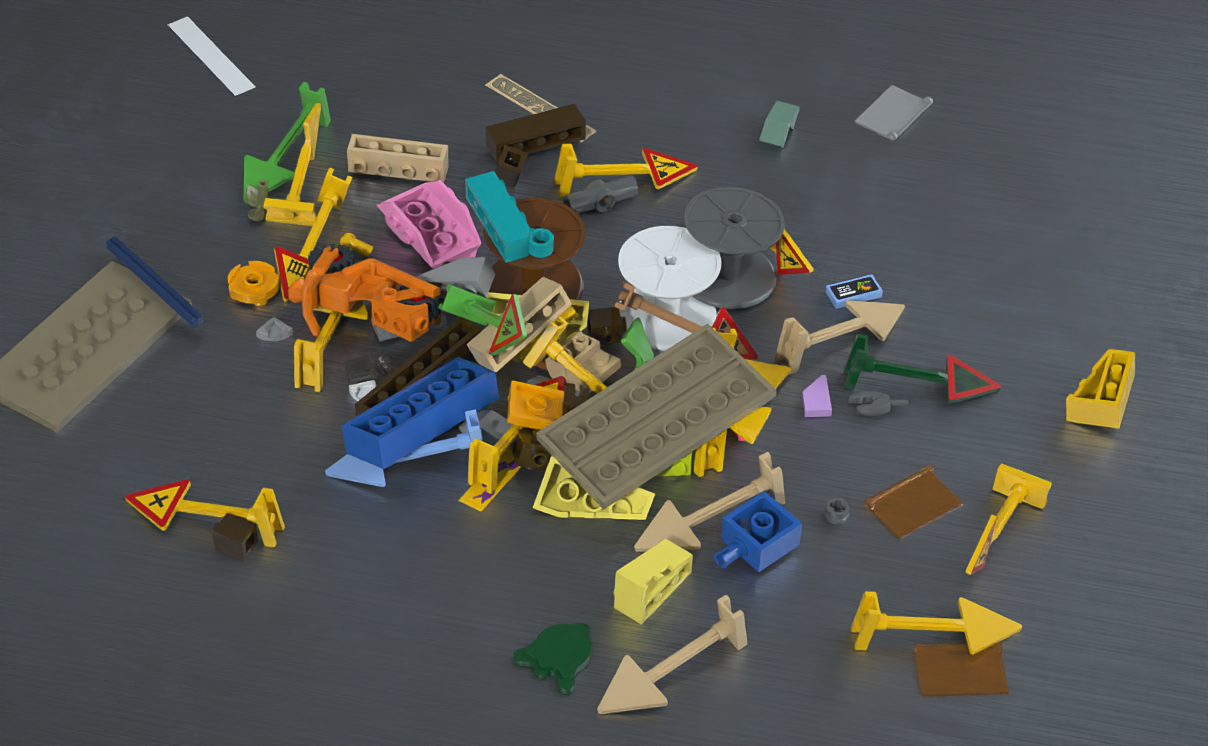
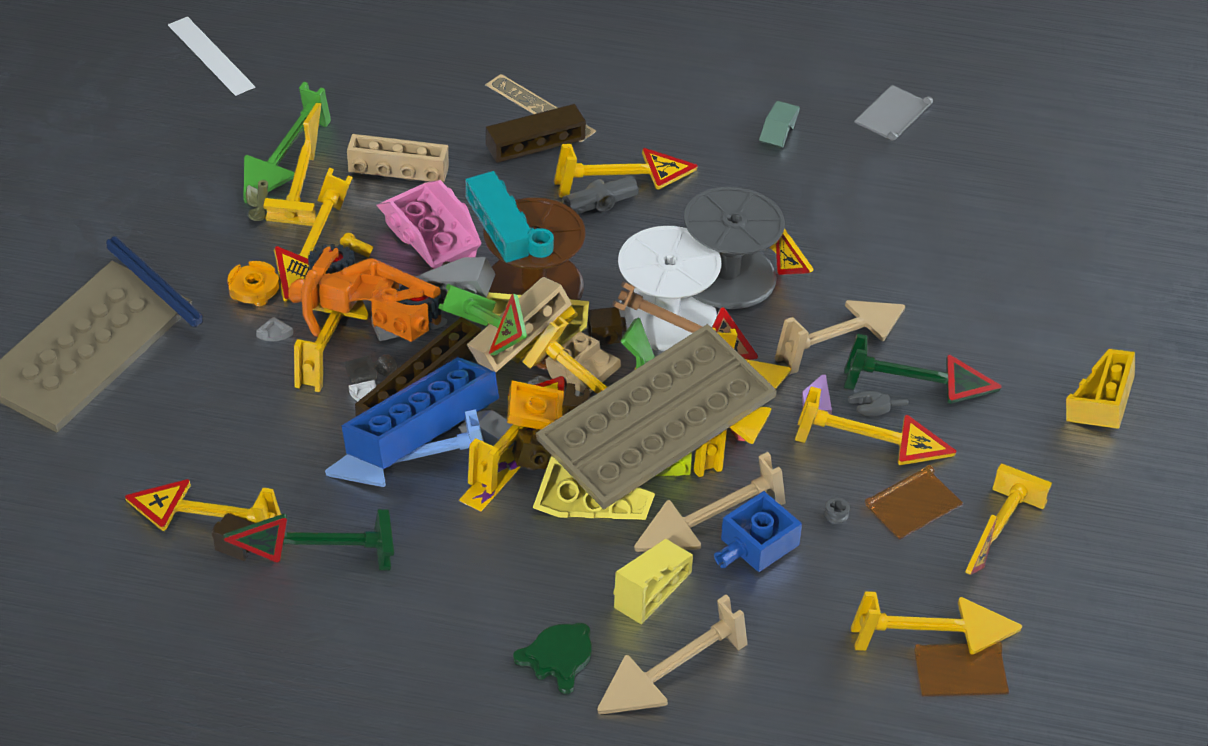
(269, 536): none -> dark green piece
(510, 165): dark brown brick -> none
(856, 289): tile -> none
(915, 441): none -> yellow piece

